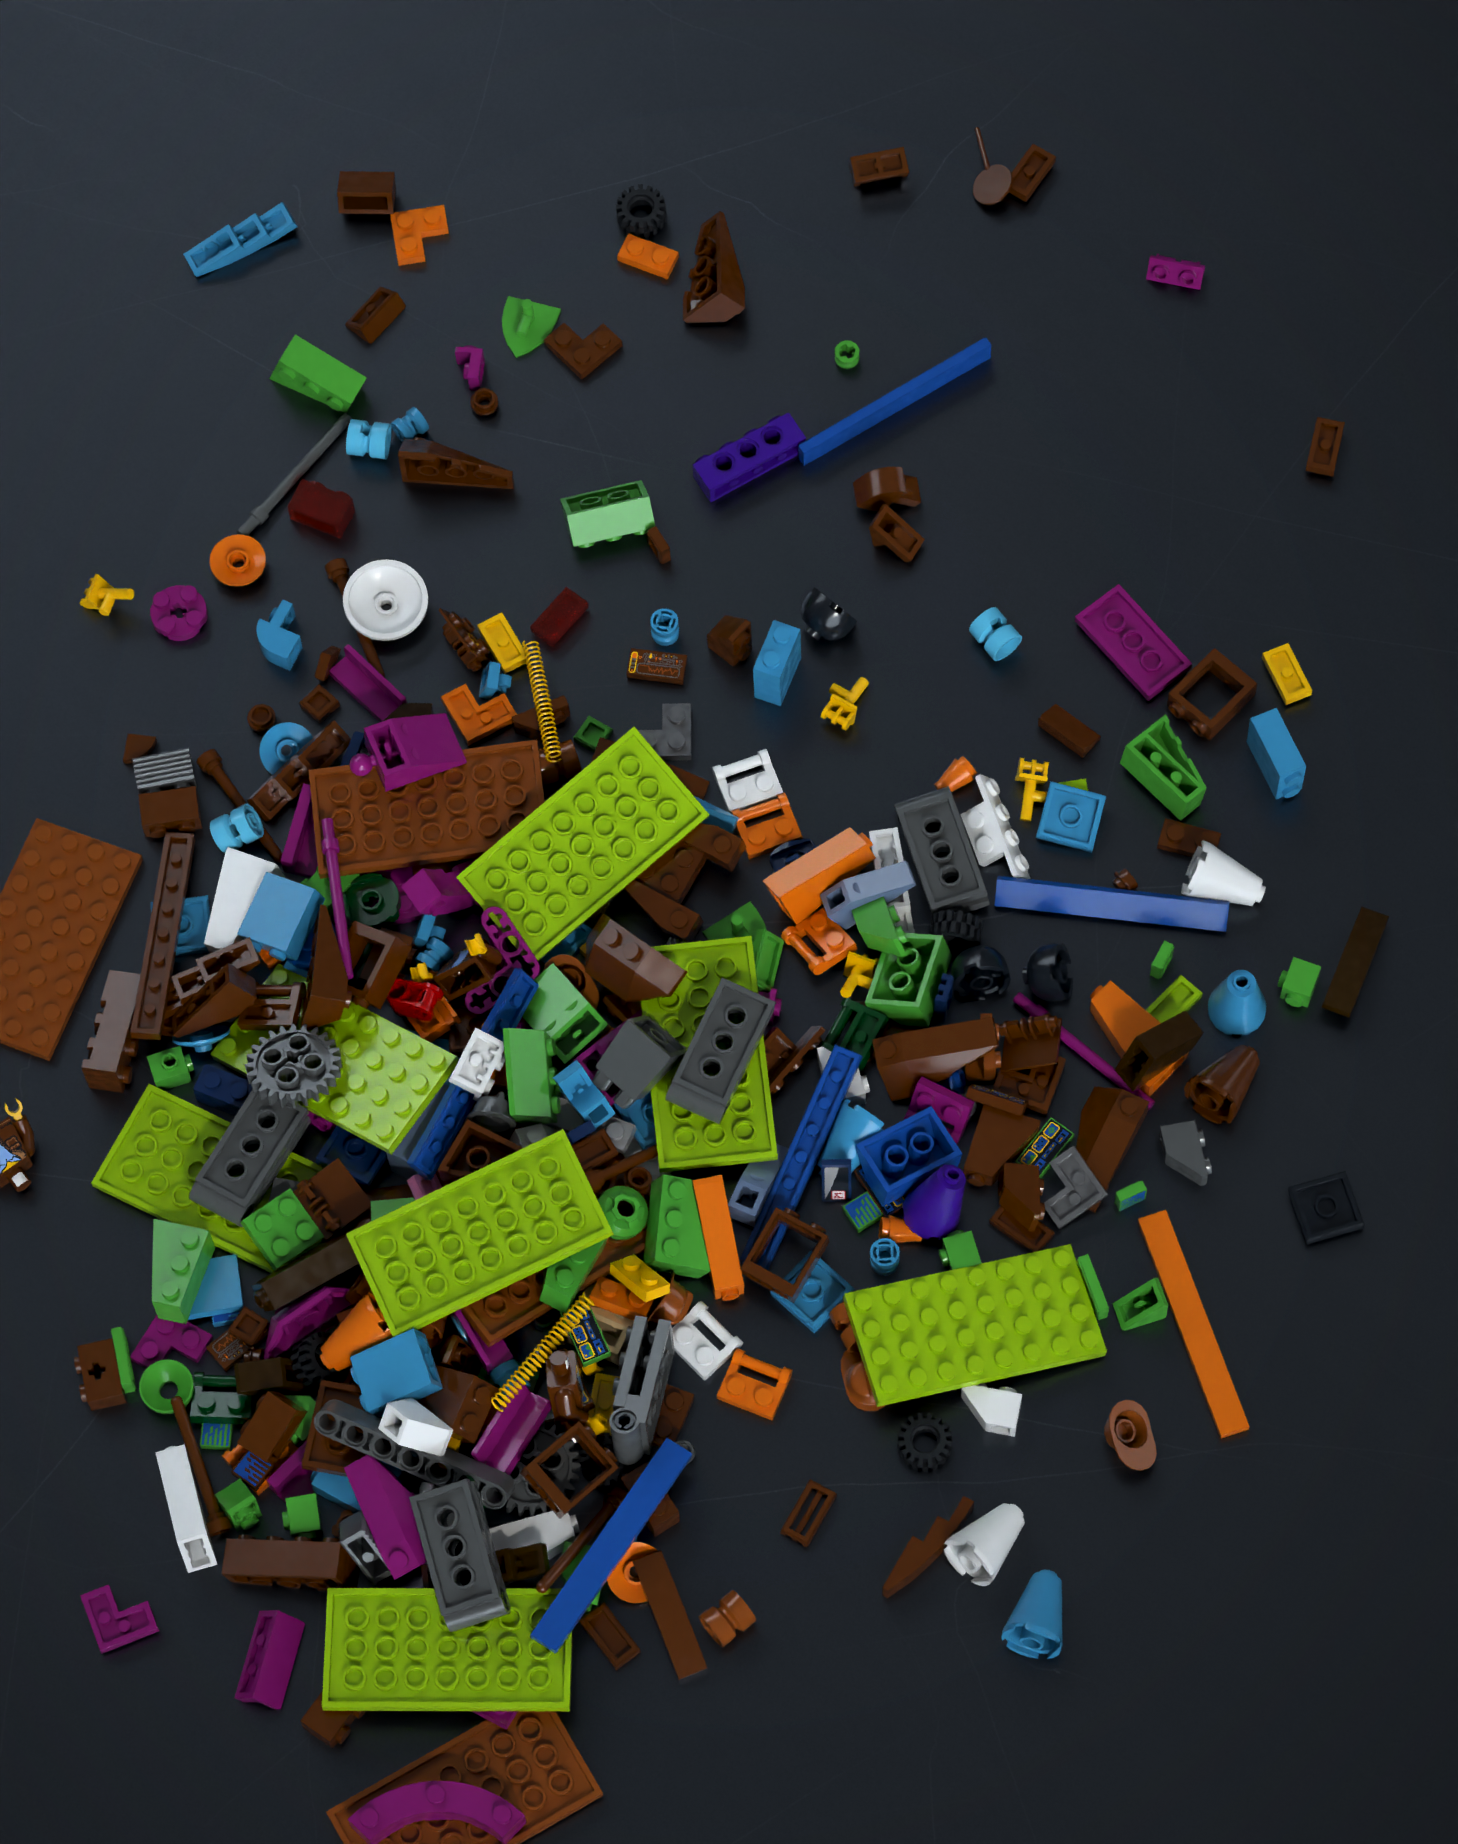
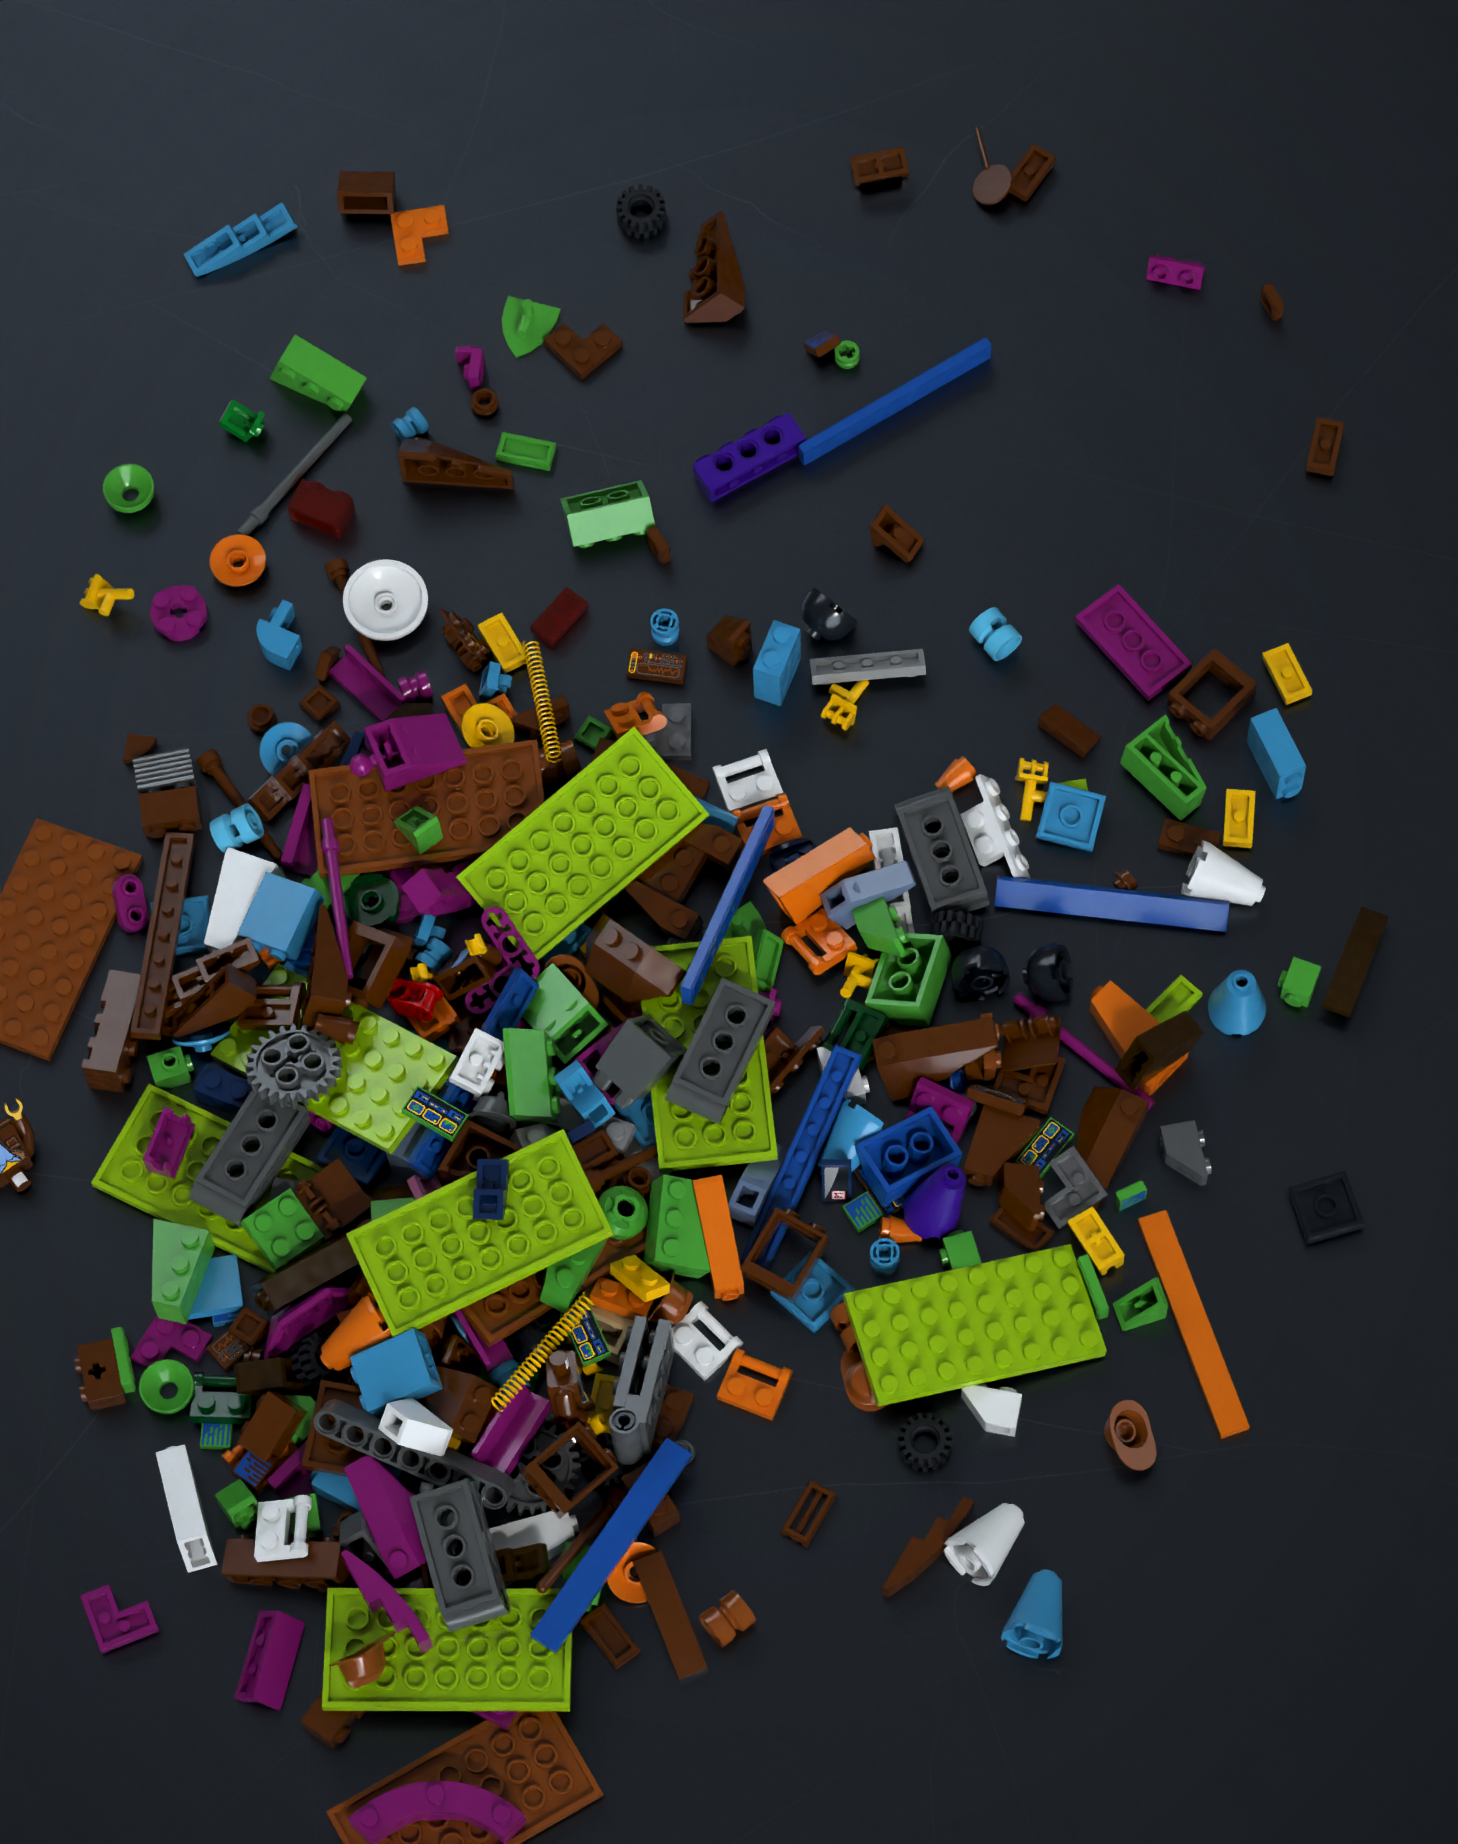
(125, 478): none -> bright green piece
(130, 902): none -> magenta plate
(168, 1143): none -> magenta hinge
(217, 1521): reddish brown piece -> none
(241, 421): none -> green bracket
(273, 1529): none -> white plate
(337, 1027): none -> reddish brown cone
(365, 1664): none -> dark orange piece
(368, 439): medium azure wheel -> none
(376, 314): reddish brown slope -> none
(380, 1594): none -> magenta slope
(415, 687): none -> magenta wheel
(419, 828): none -> bright green slope
(435, 1113): none -> tile
(491, 721): none -> yellow dish
(491, 1189): none -> dark blue slope
(526, 451): none -> bright green tile
(625, 716): none -> orange plate
(648, 256): orange plate -> none
(728, 905): none -> blue tile
(822, 343): none -> reddish brown tile
(867, 666): none -> light grey plate
(884, 487): reddish brown brick -> none
(943, 998): dark blue tile -> none
(1097, 1240): none -> yellow hinge
(1162, 960): bright green tile -> none
(1223, 1084): reddish brown cone -> none
(1239, 818): none -> yellow plate
(1271, 301): none -> reddish brown tile

